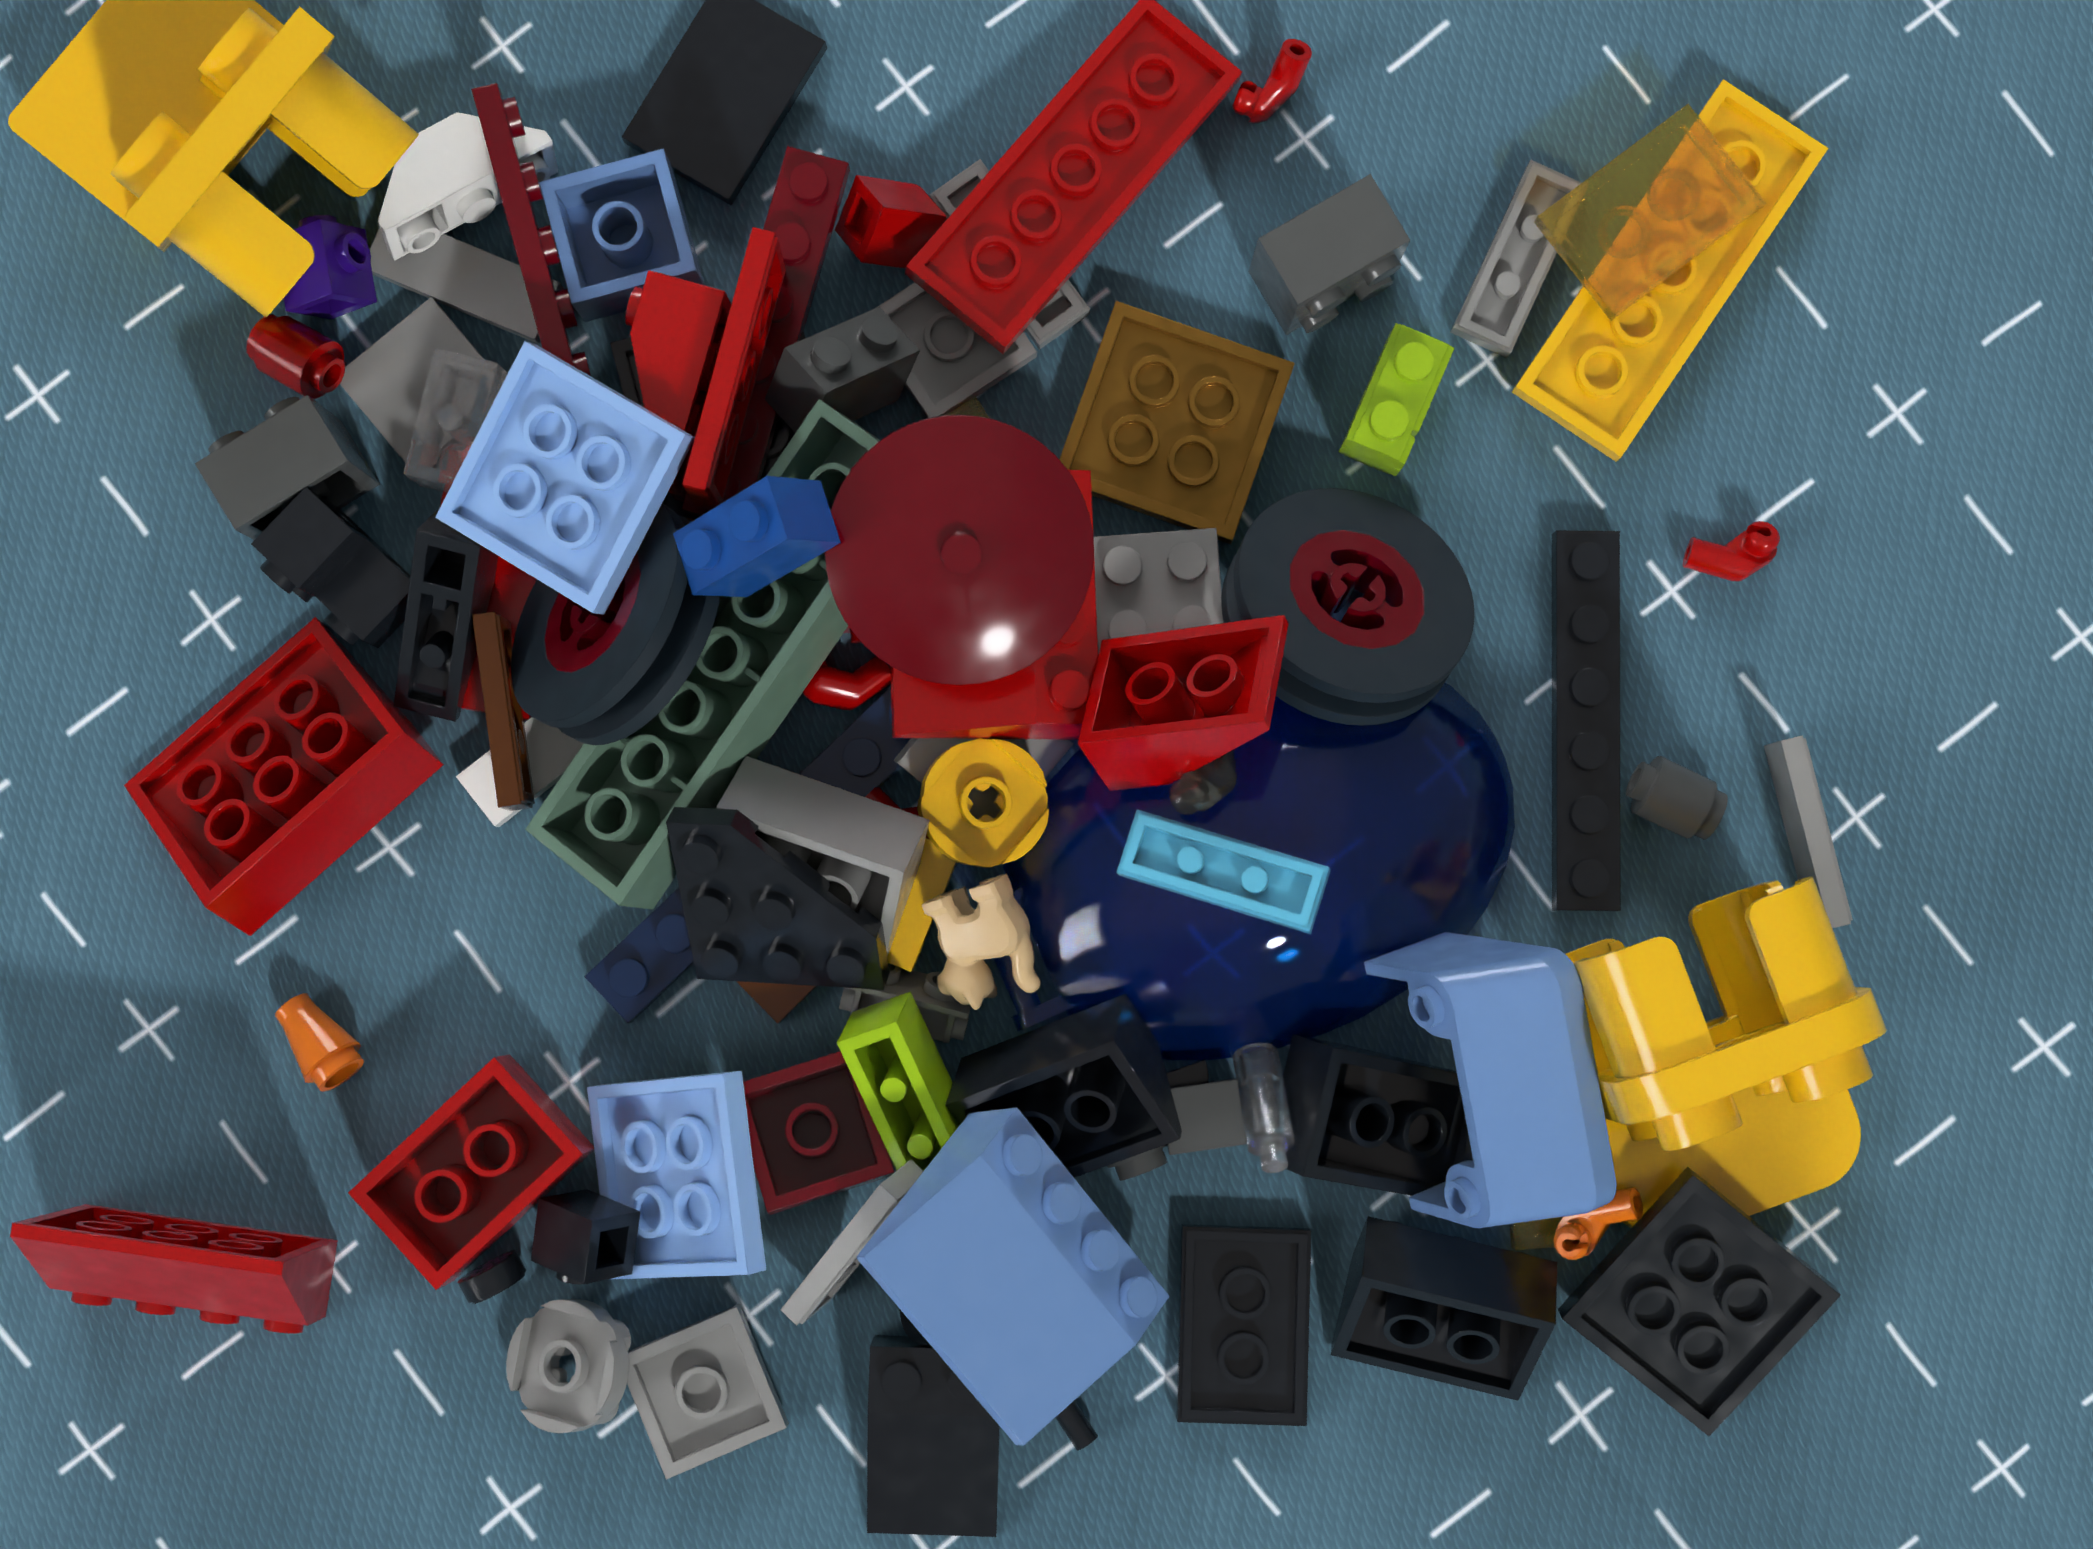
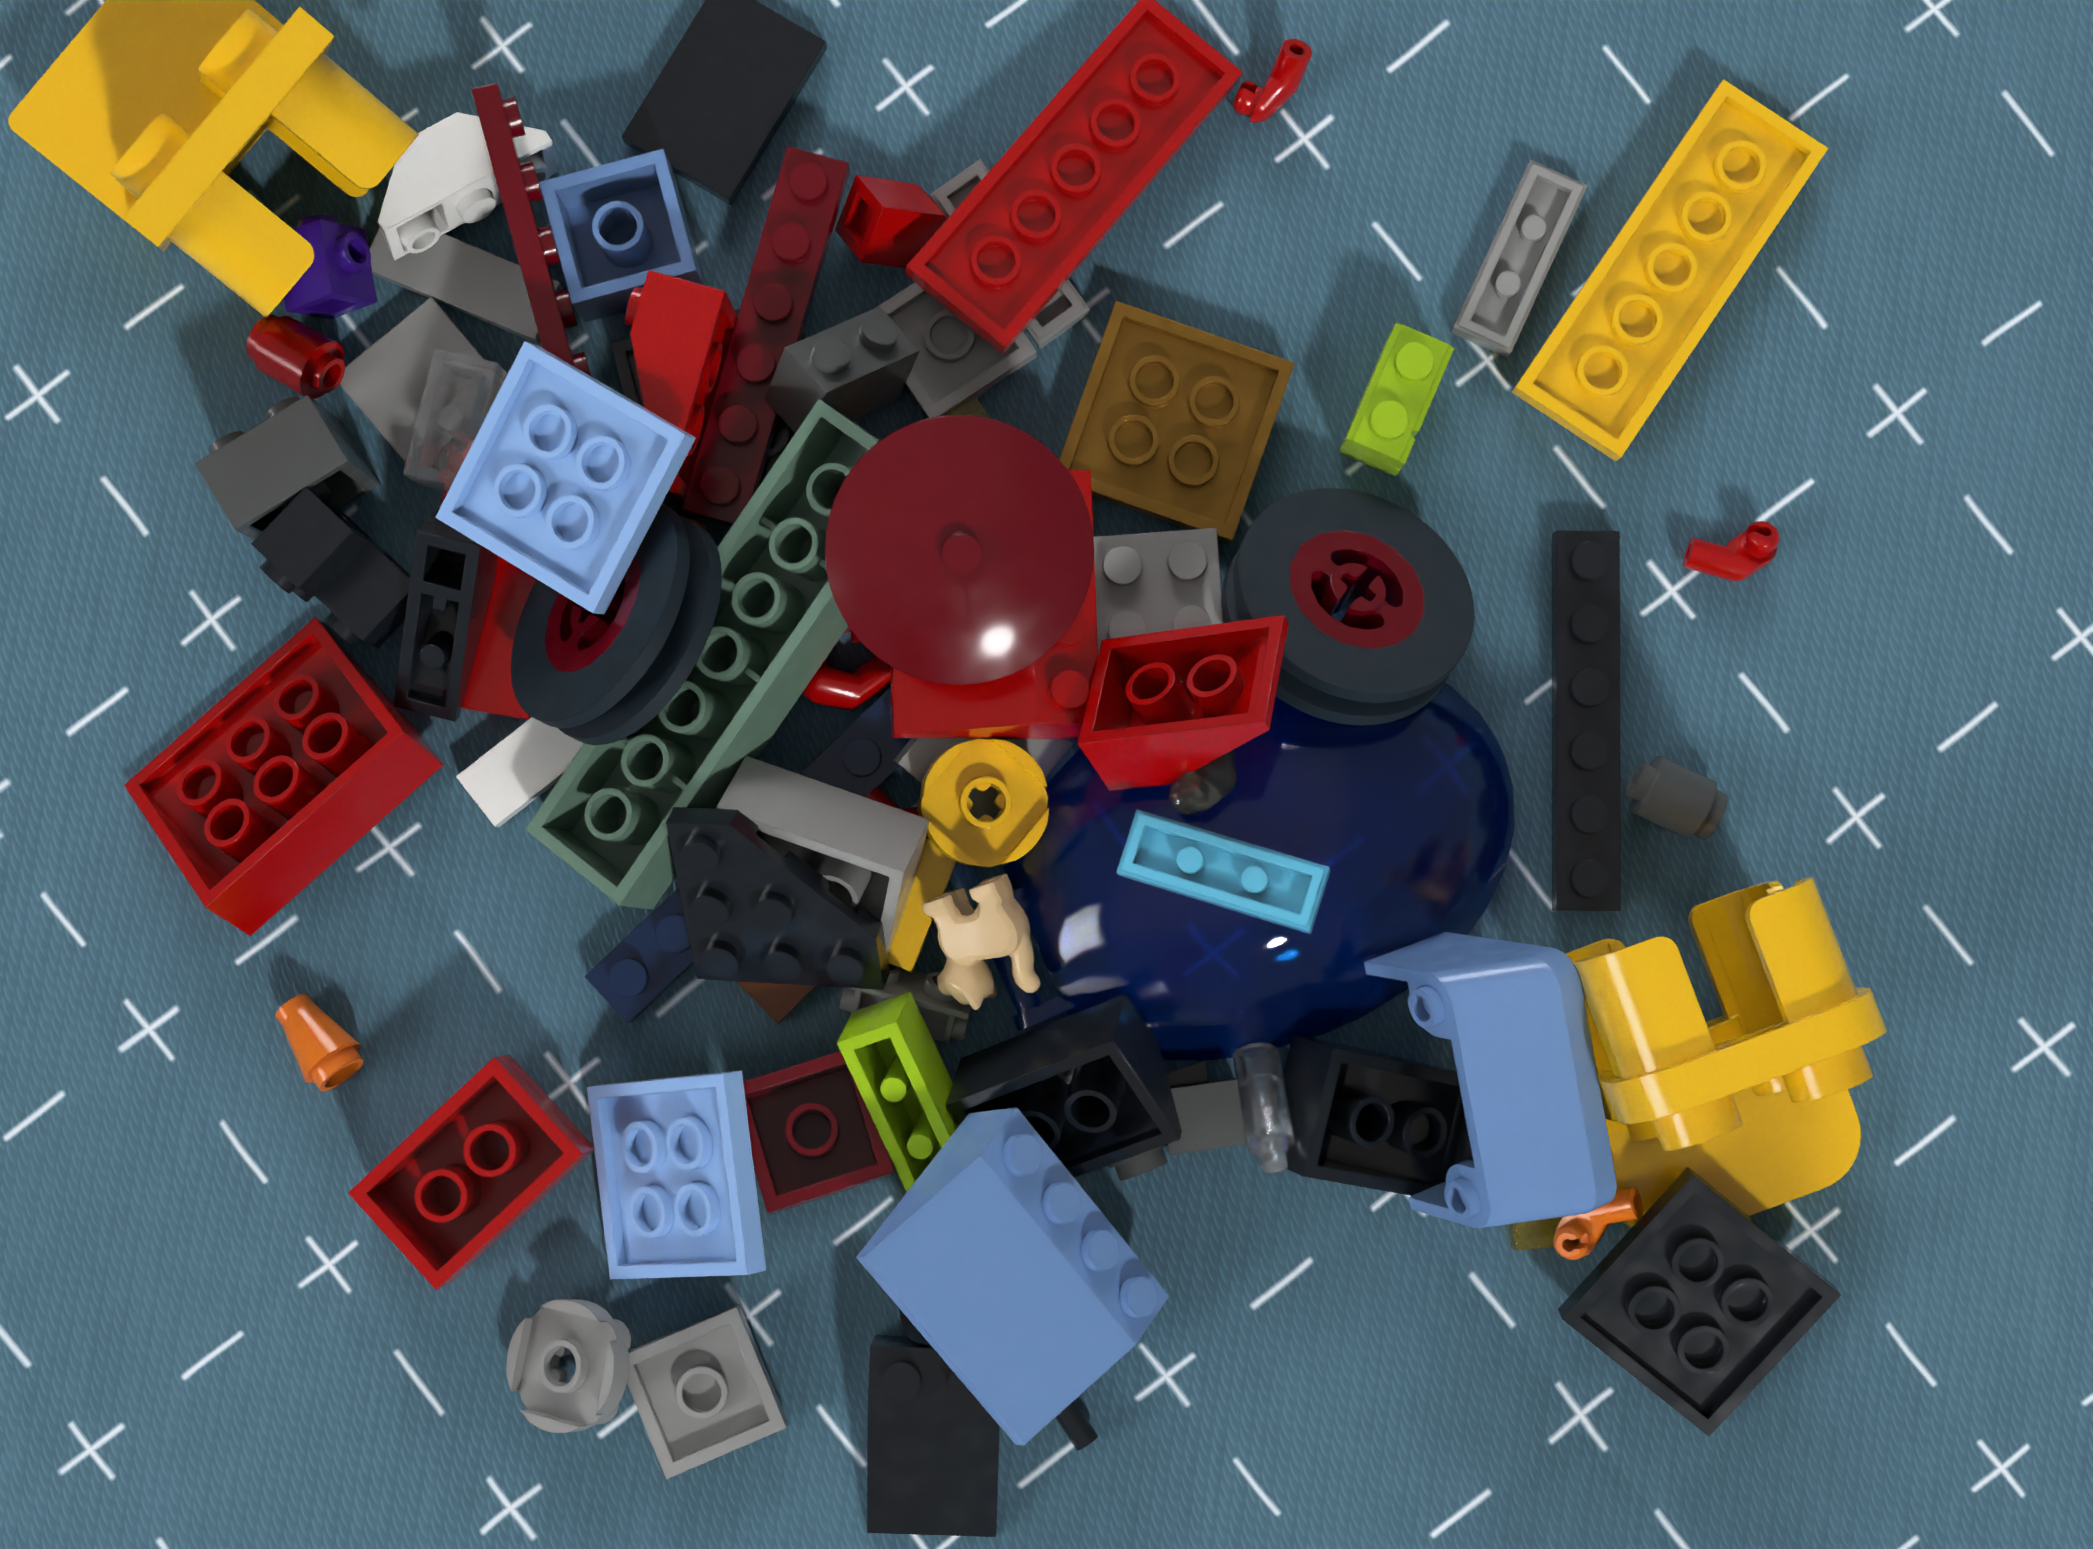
(181, 1264): red slope -> none
(492, 1277): black tile -> none
(503, 713): reddish brown tile -> none
(585, 1237): black brick -> none
(735, 370): red tile -> none
(756, 537): blue brick -> none
(840, 1258): light grey tile -> none
(1243, 1325): black tile -> none
(1329, 256): dark grey brick -> none
(1445, 1308): black slope -> none
(1649, 212): clear yellow tile -> none
(1807, 824): light grey tile -> none

